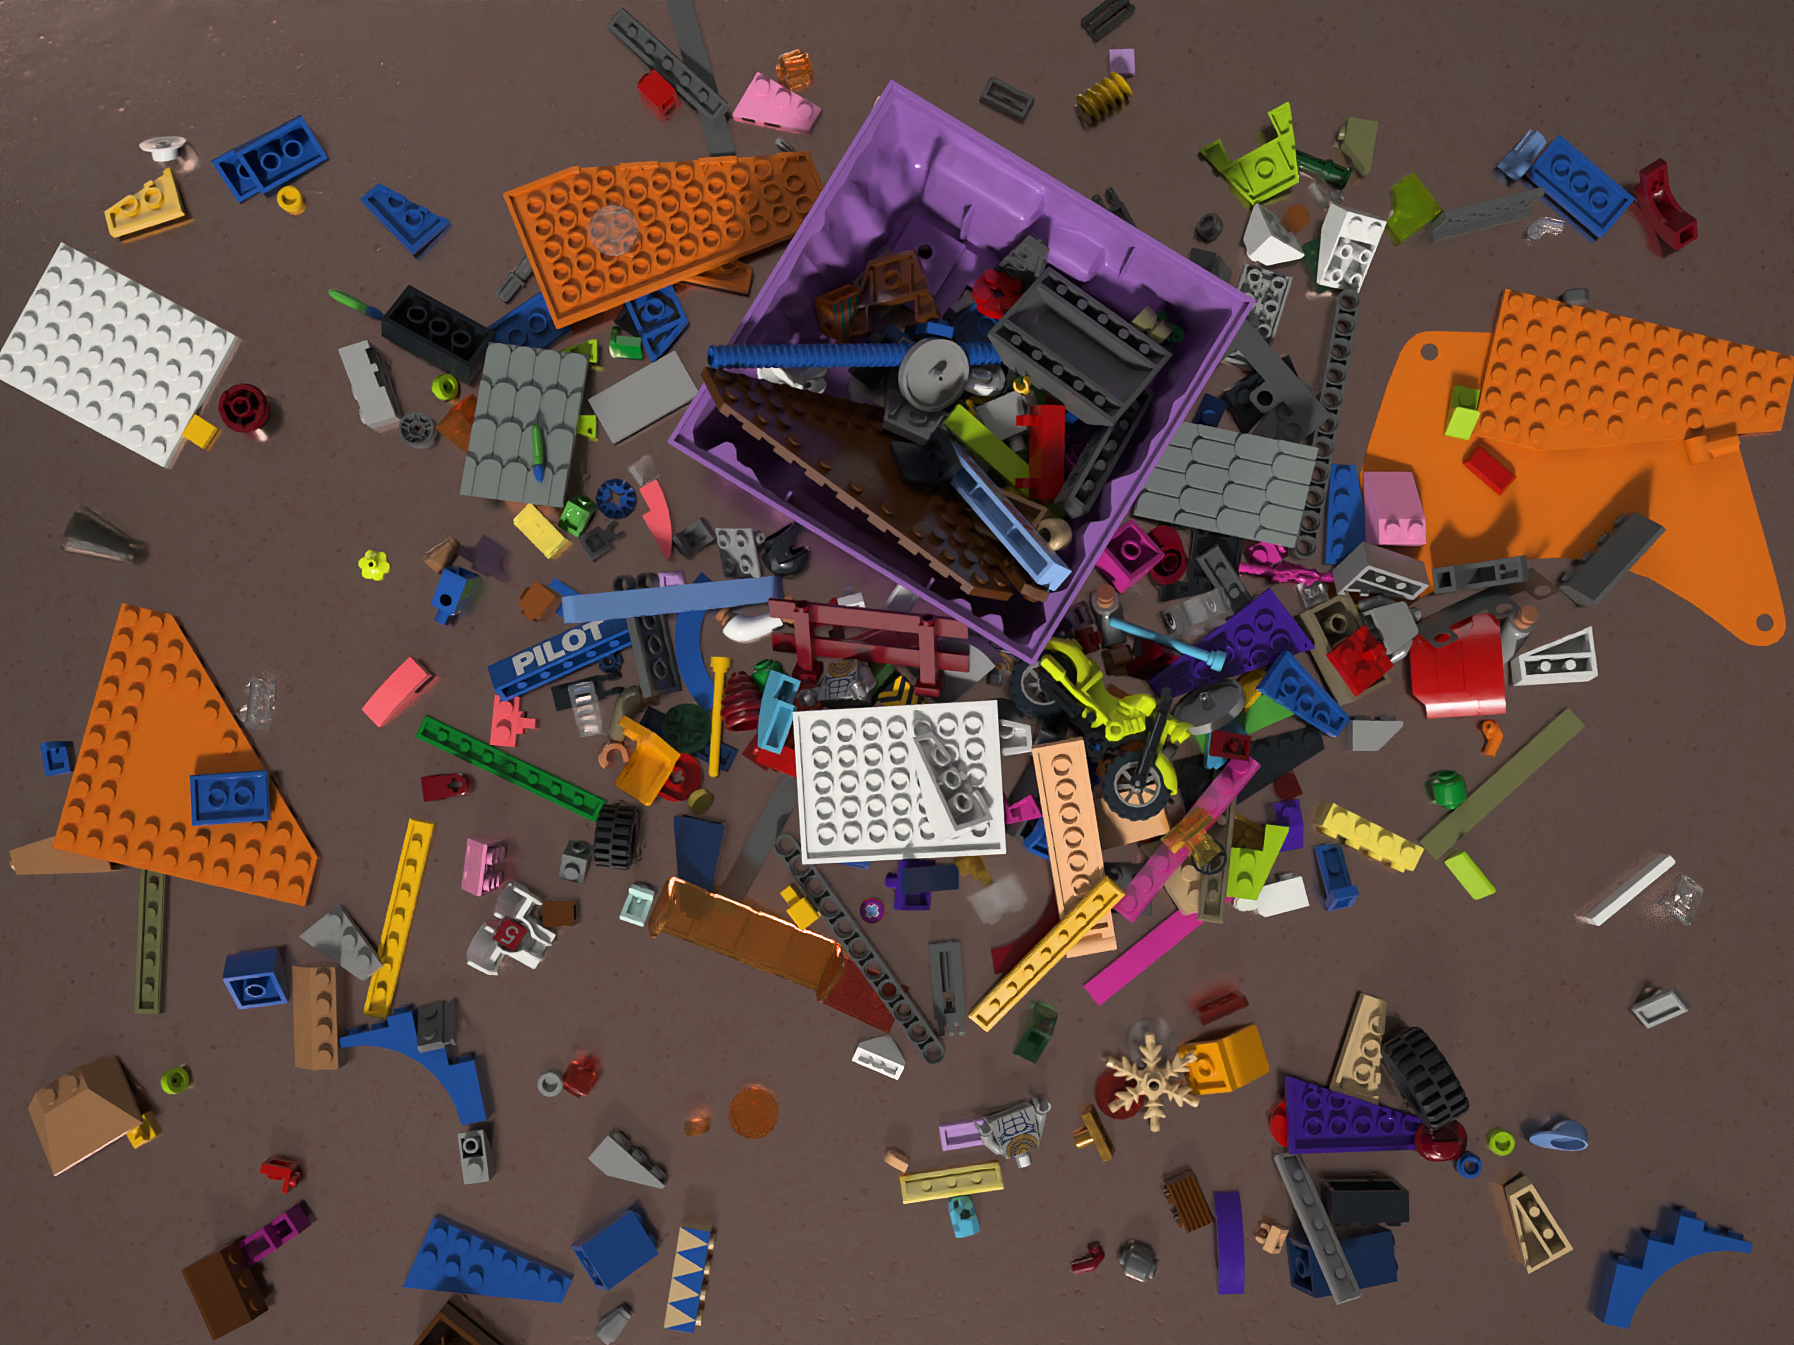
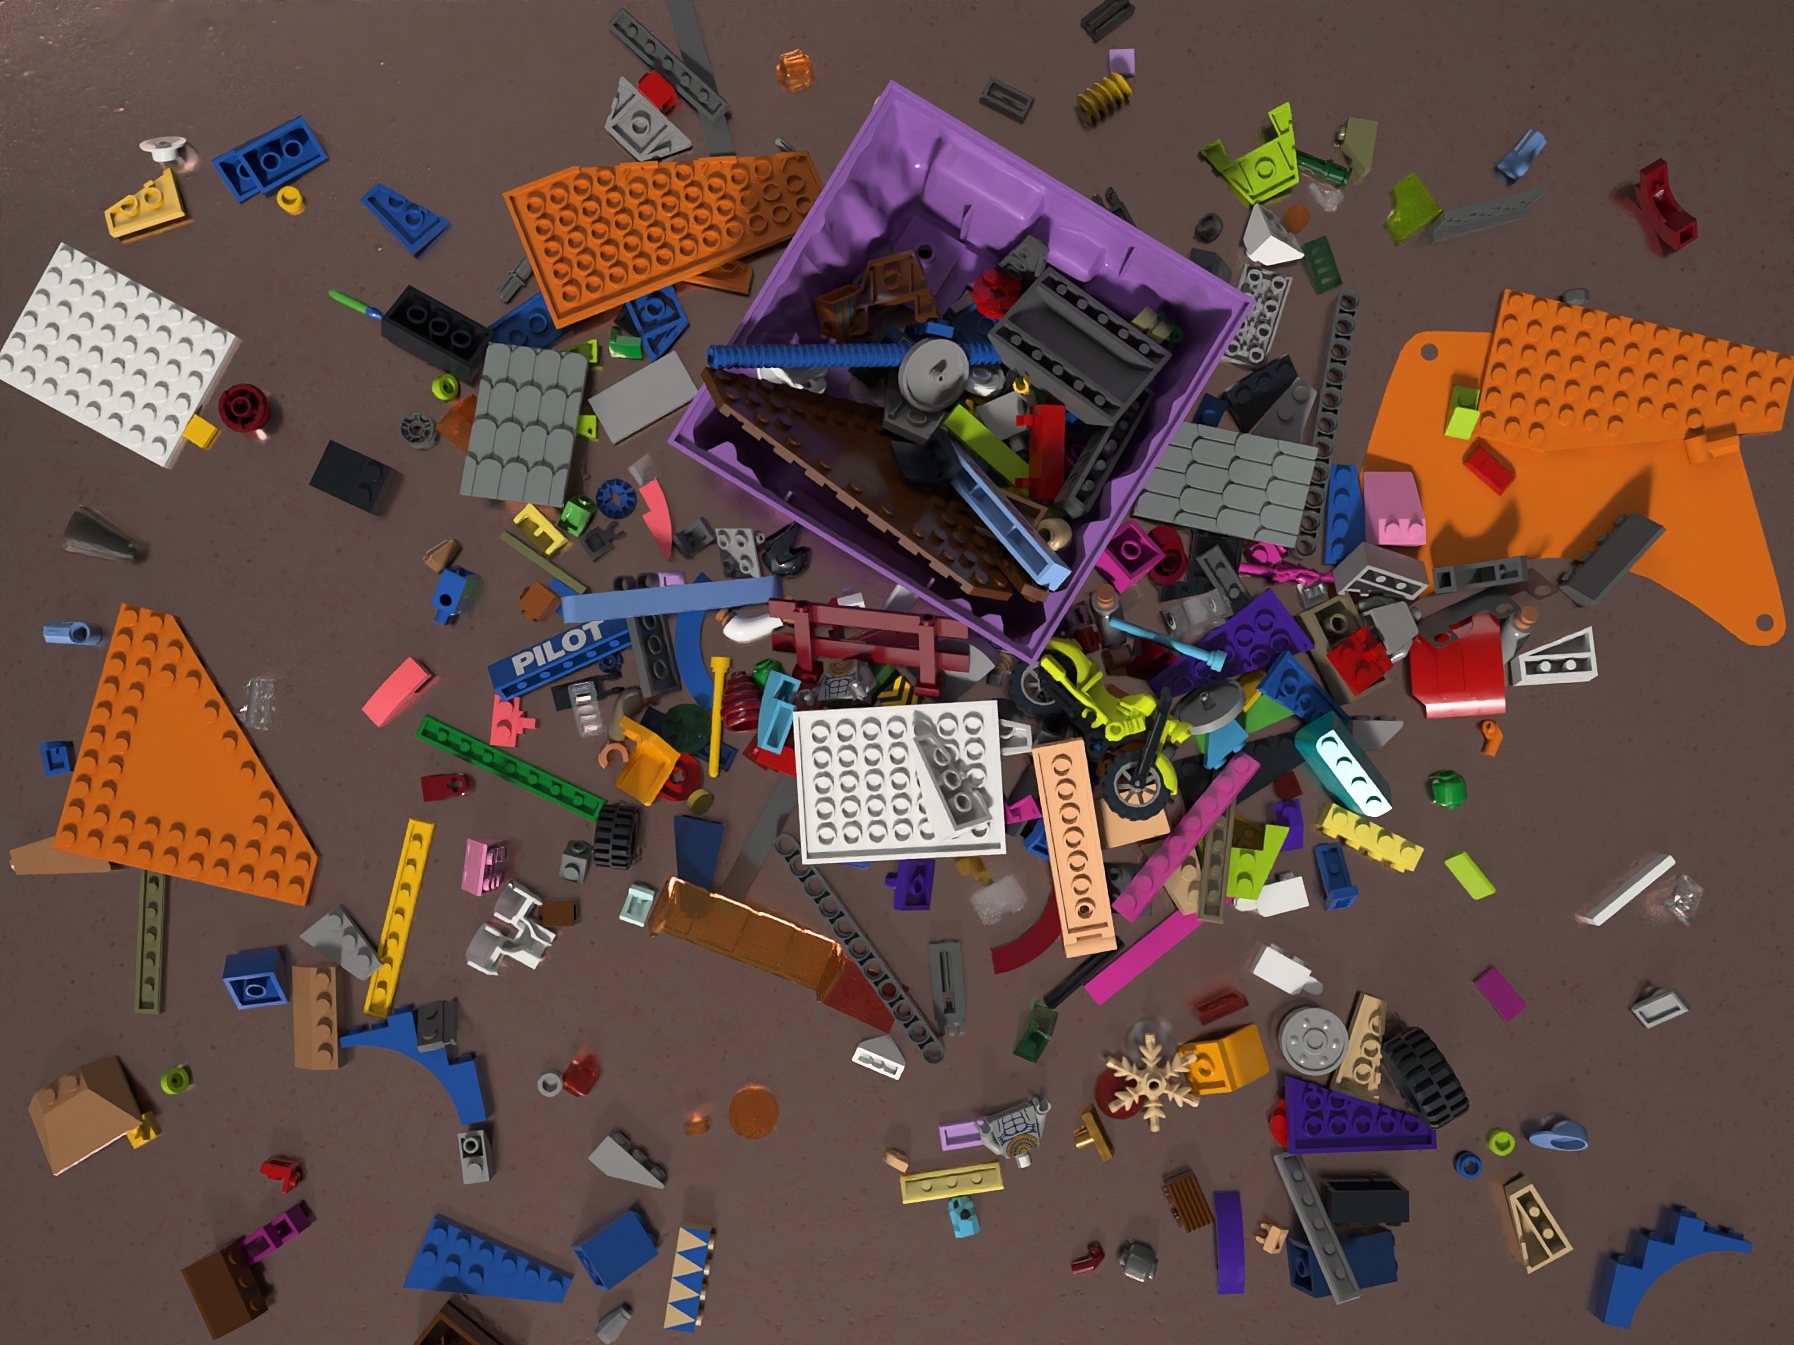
(71, 633): none -> medium blue piece
(230, 797): blue tile -> none
(353, 478): none -> black slope
(370, 384): light grey wedge -> none
(379, 566): neon yellow plant -> none
(486, 557): clear purple brick -> none
(510, 933): dark red tile -> none
(537, 445): bright green piece -> none
(544, 562): none -> olive tile
(613, 230): clear tile -> none
(642, 126): none -> light grey wing
(776, 105): bright pink wing -> none
(801, 908): yellow piece -> none
(872, 910): tile -> none
(929, 878): dark blue tile -> none
(1046, 953): yellow tile -> none
(1081, 975): none -> black axle
(1192, 836): clear yellow piece -> none
(1230, 745): dark red slope -> none
(1279, 382): dark grey piece -> none
(1284, 972): none -> white hinge
(1313, 1040): none -> light grey wheel
(1343, 766): none -> teal windscreen
(1347, 247): white slope -> none
(1441, 1144): dark red piece -> none
(1500, 993): none -> magenta tile
(1501, 783): olive tile -> none
(1544, 224): clear arm -> none
(1579, 186): blue plate -> none

